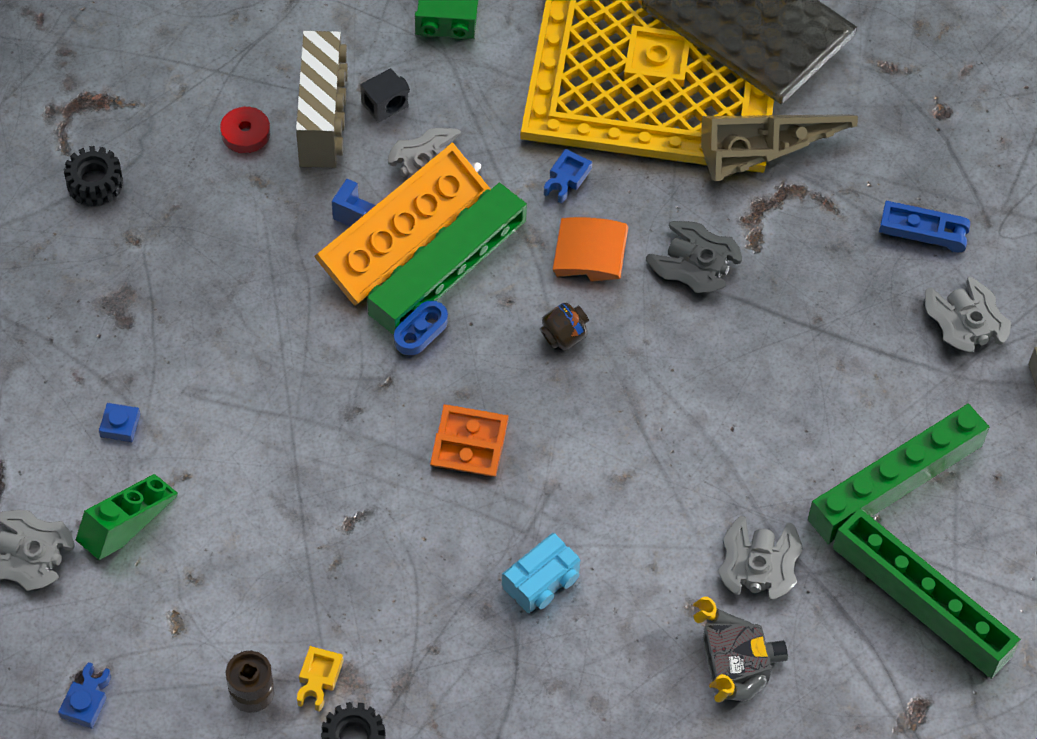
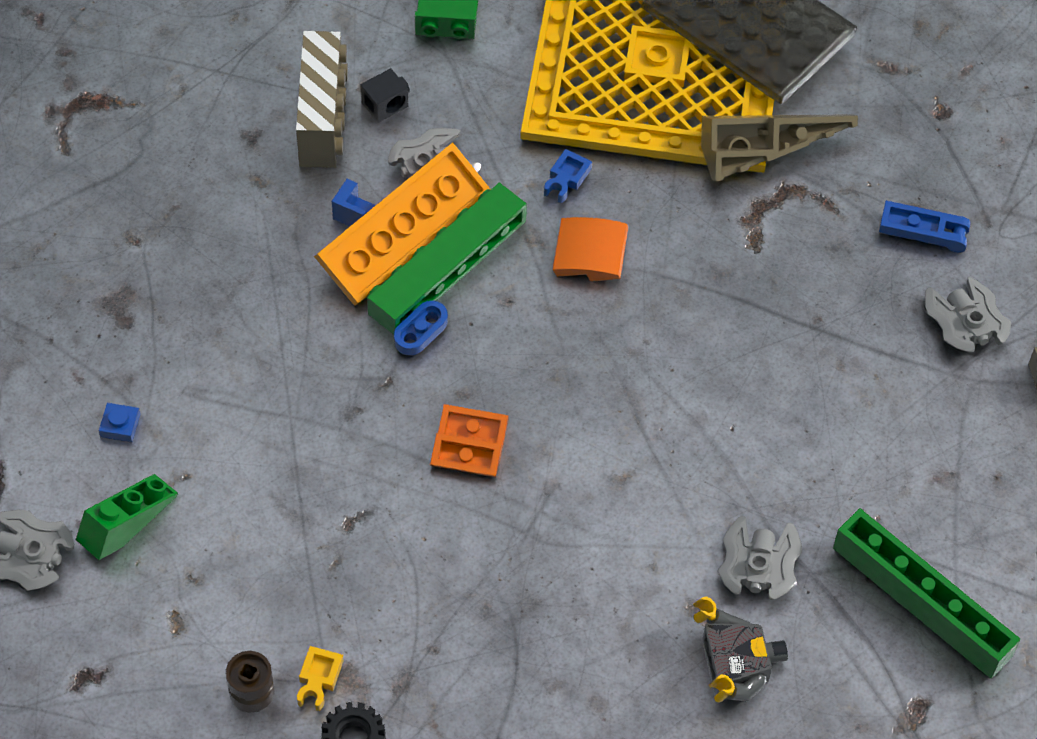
(85, 701): blue plate -> none
(89, 162): black tyre -> none
(245, 118): red piece -> none
(541, 573): medium azure brick -> none
(564, 326): dark brown head -> none
(697, 257): dark grey piece -> none
(899, 471): green brick -> none

